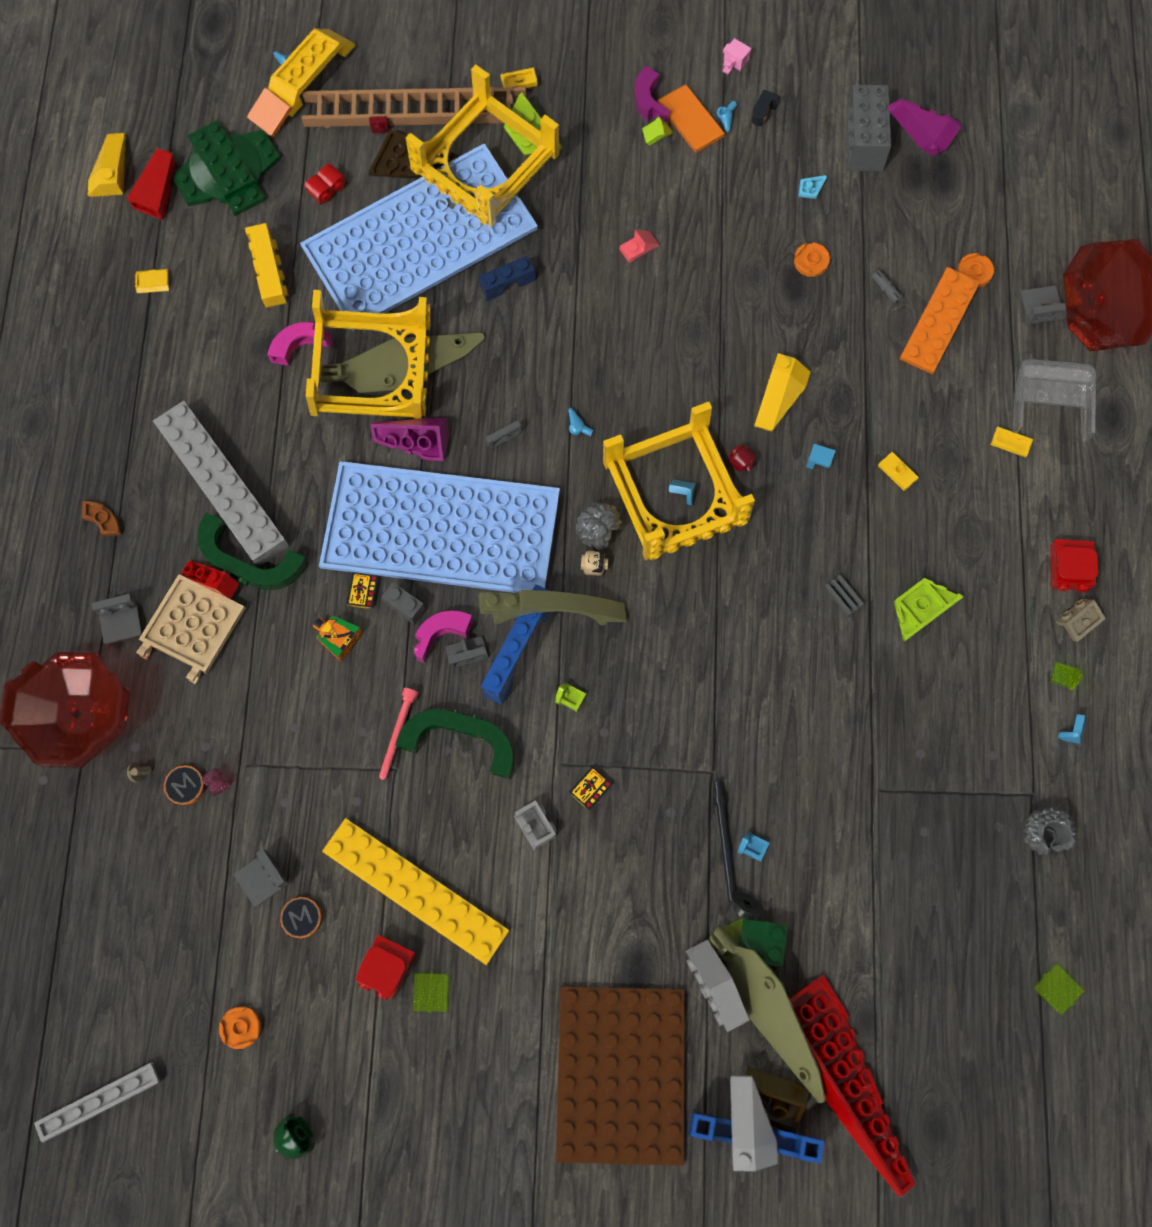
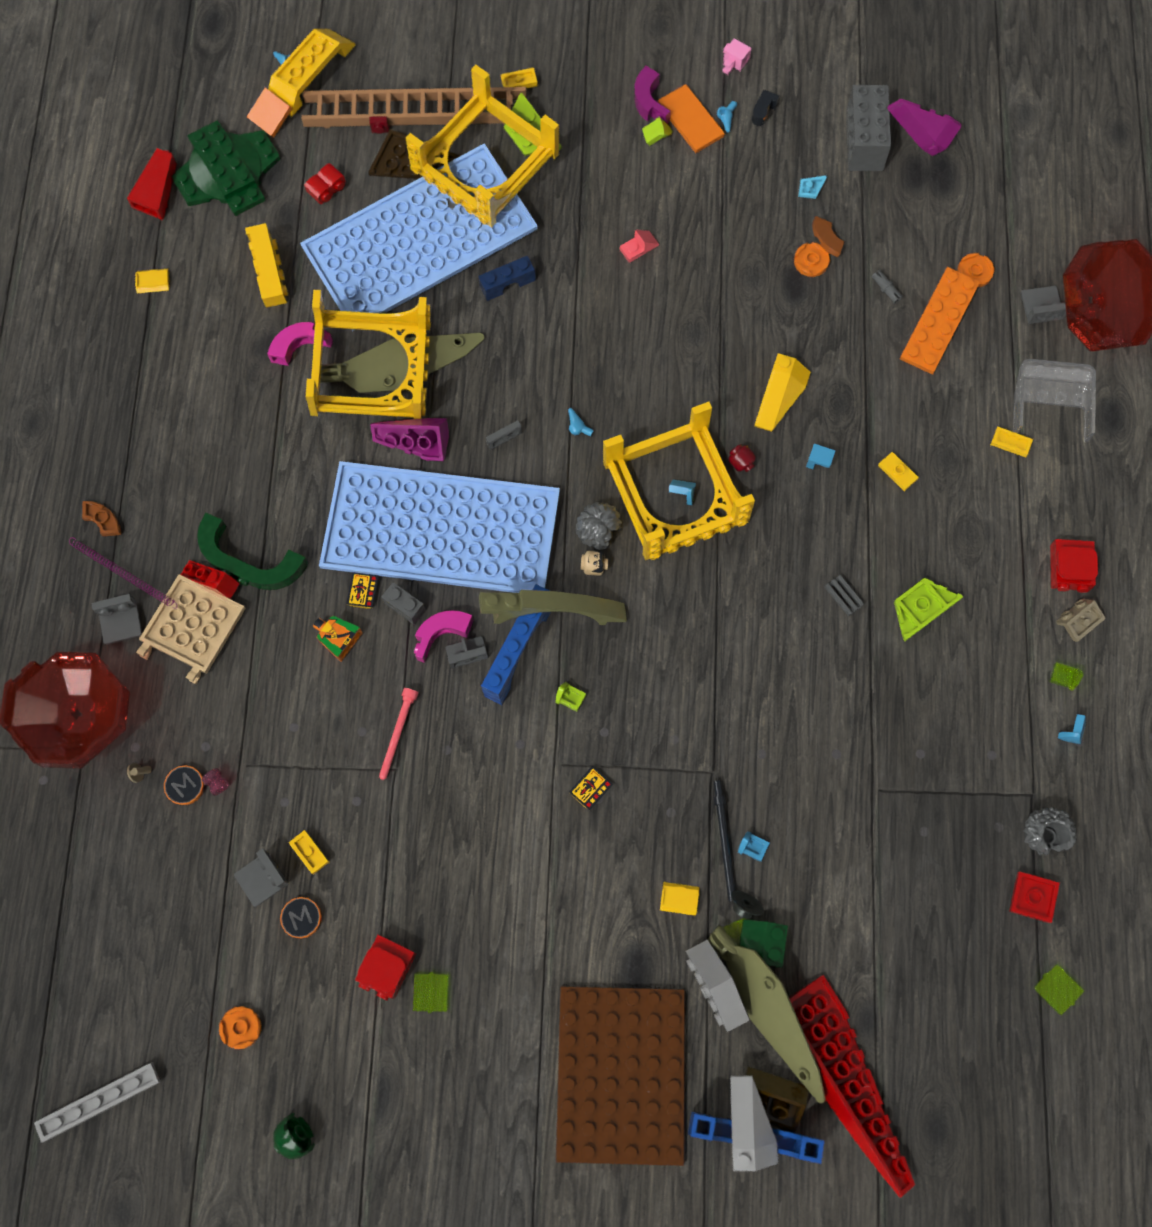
(108, 171): yellow wedge -> none
(120, 572): none -> magenta piece
(221, 484): light grey brick -> none
(309, 852): none -> yellow plate
(416, 891): yellow plate -> none
(456, 721): dark green arch -> none
(535, 824): light grey window -> none
(679, 898): none -> yellow piece
(829, 241): none -> dark orange tile
(1034, 897): none -> red plate

